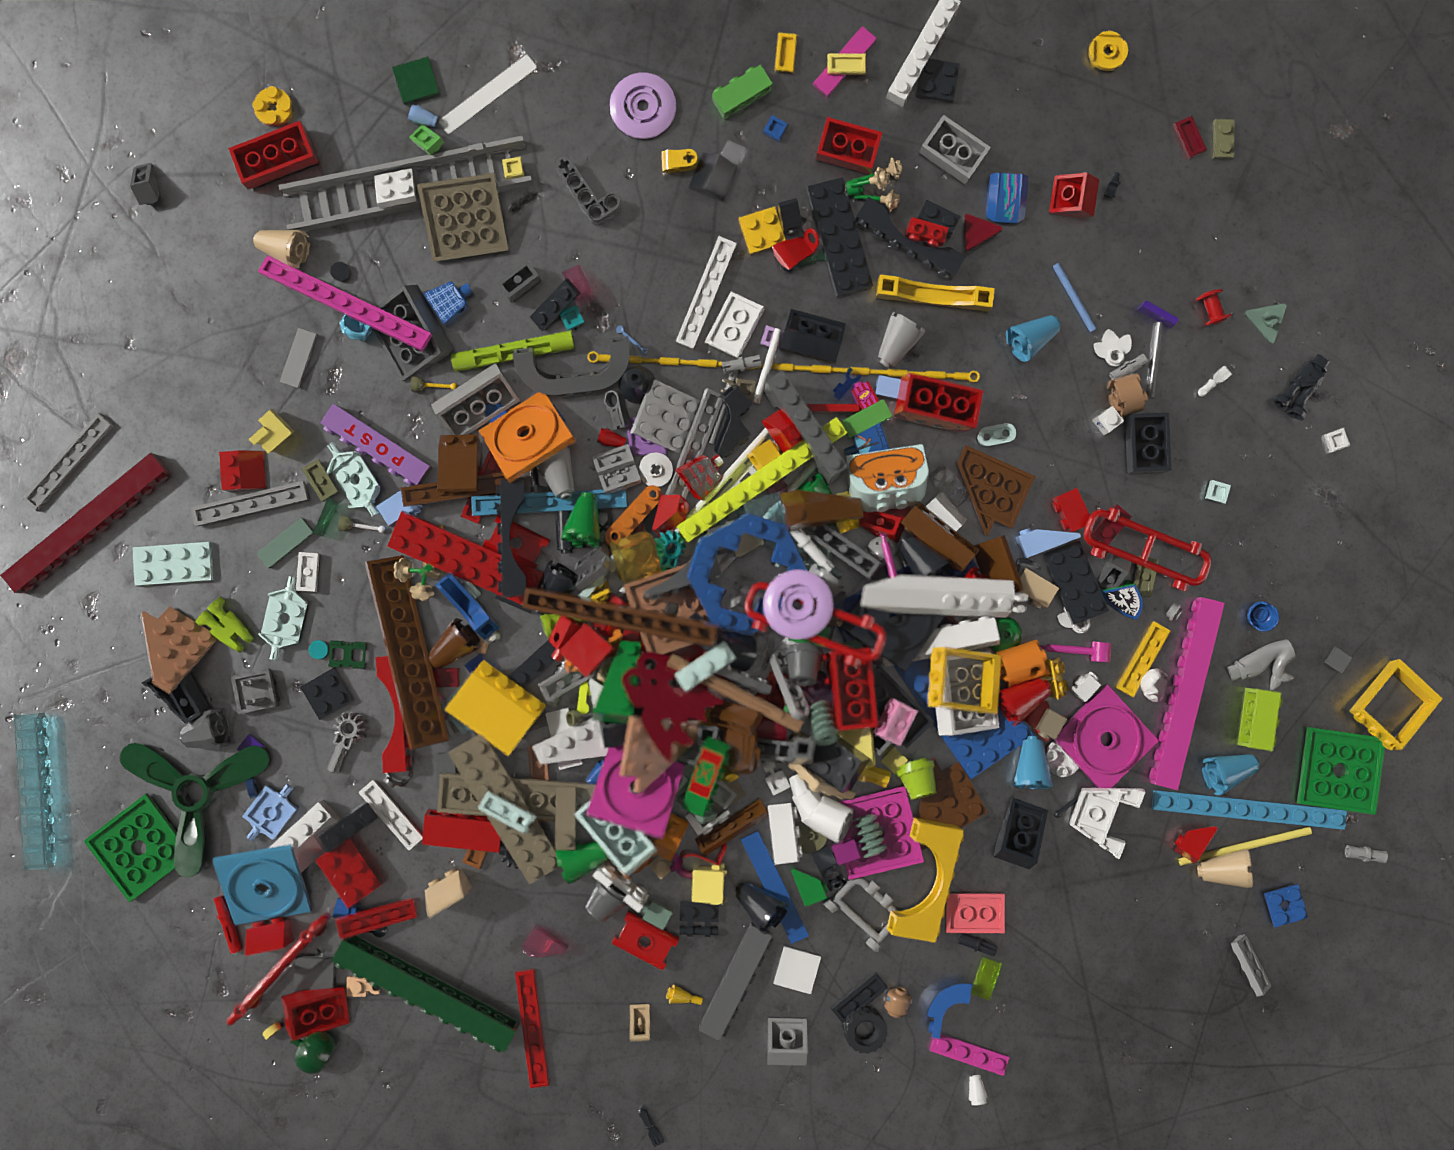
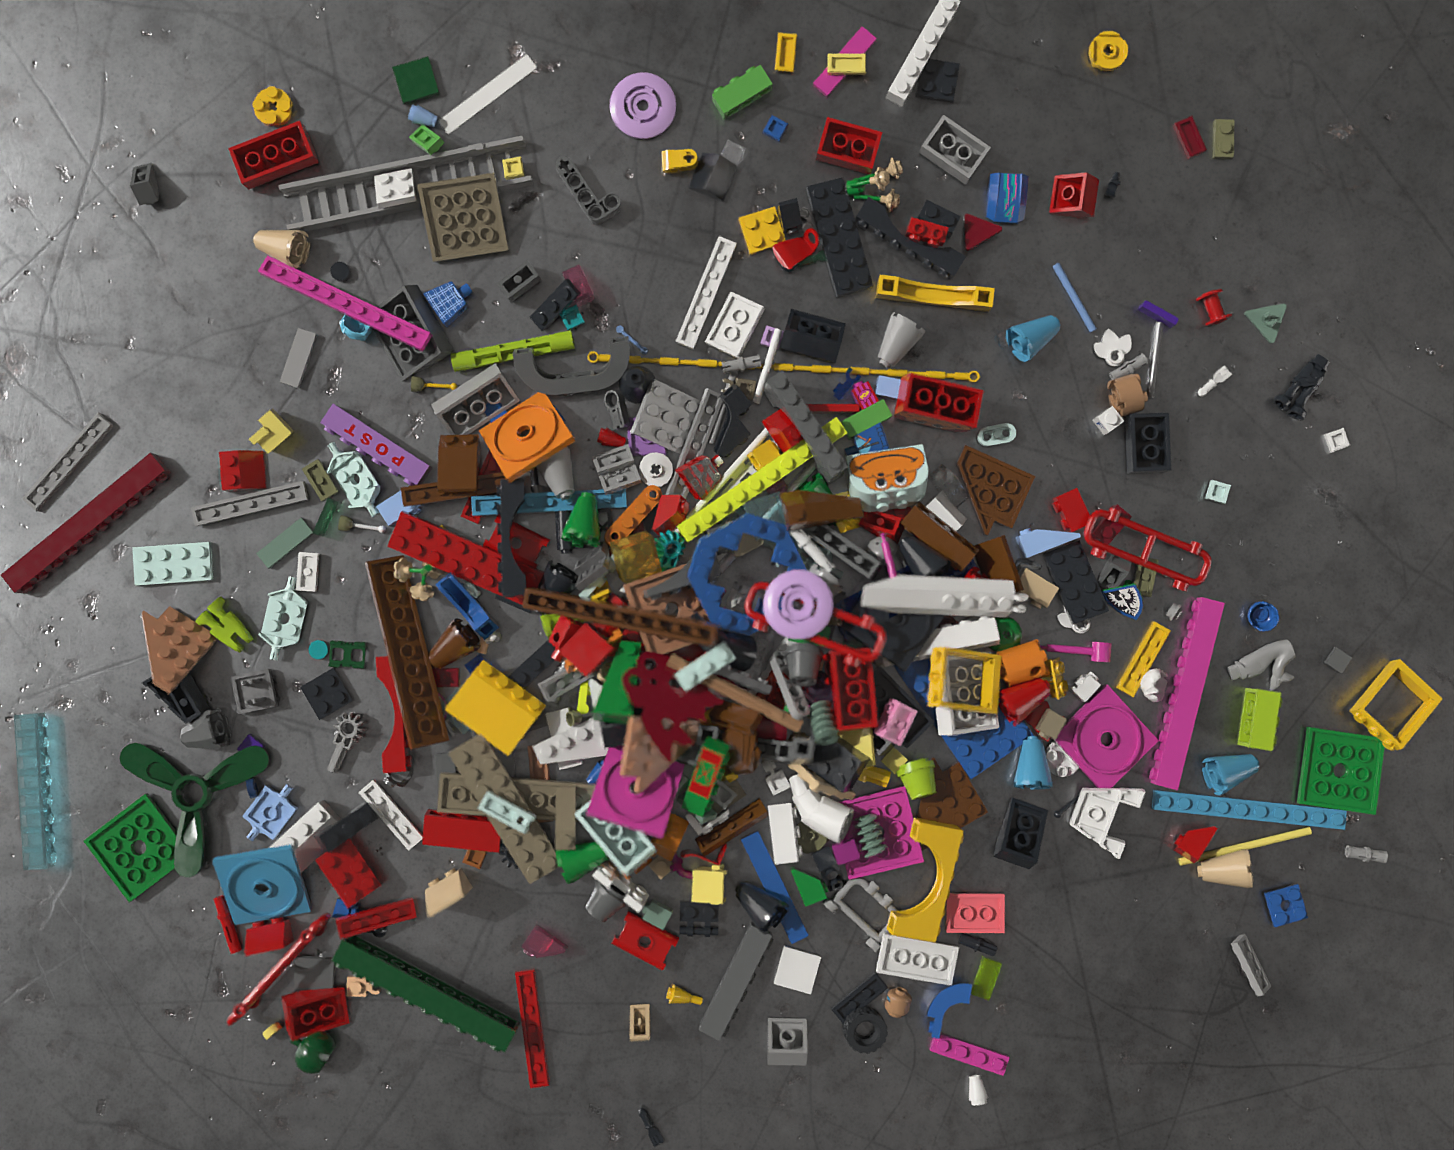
(917, 959): none -> white plate

